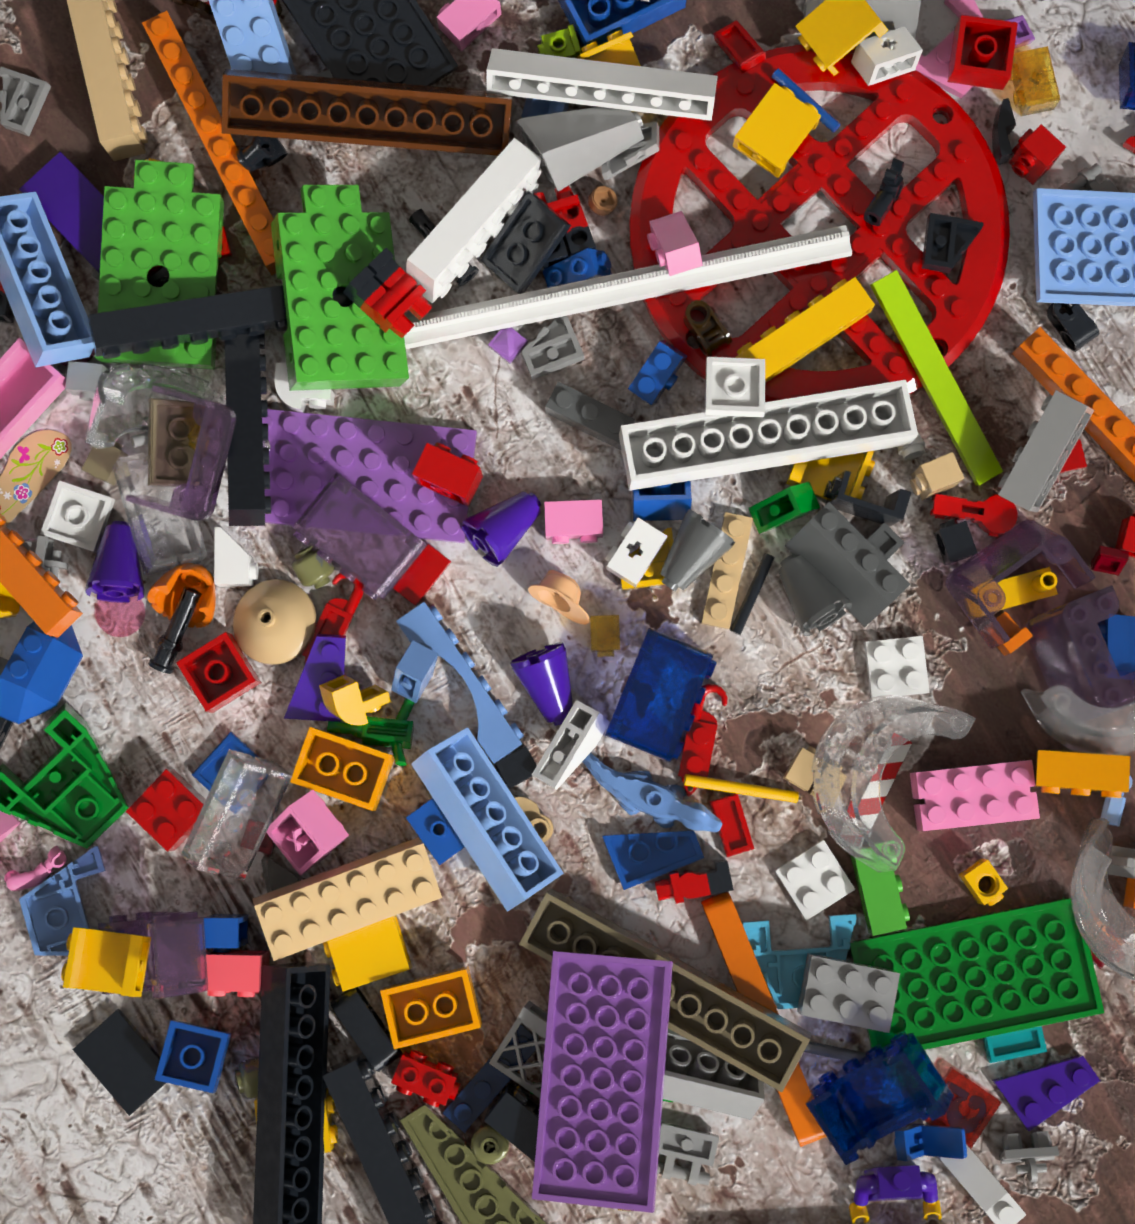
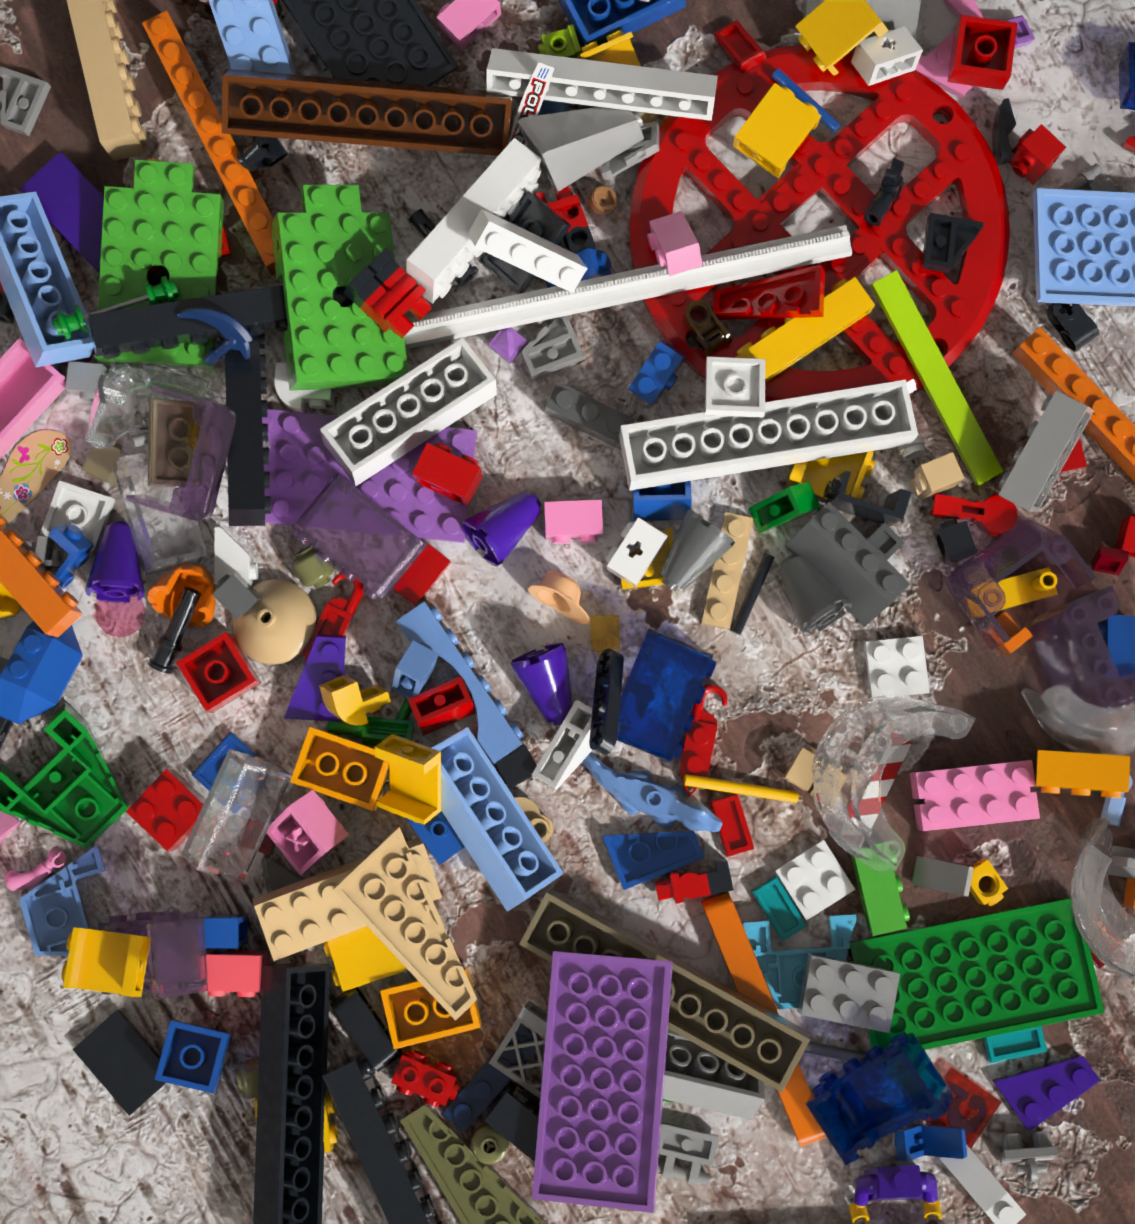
(76, 545): none -> blue bracket
(155, 294): none -> green axle
(235, 333): none -> dark blue piece
(236, 594): none -> dark grey brick
(399, 910): none -> tan wing
(408, 411): none -> white brick
(413, 779): none -> yellow panel
(442, 706): none -> red brick
(526, 250): none -> white brick
(532, 98): none -> sticker
(606, 701): none -> black beam
(779, 908): none -> teal tile
(781, 296): none -> red wing
(942, 876): none -> light grey tile
(1038, 68): clear yellow brick -> none

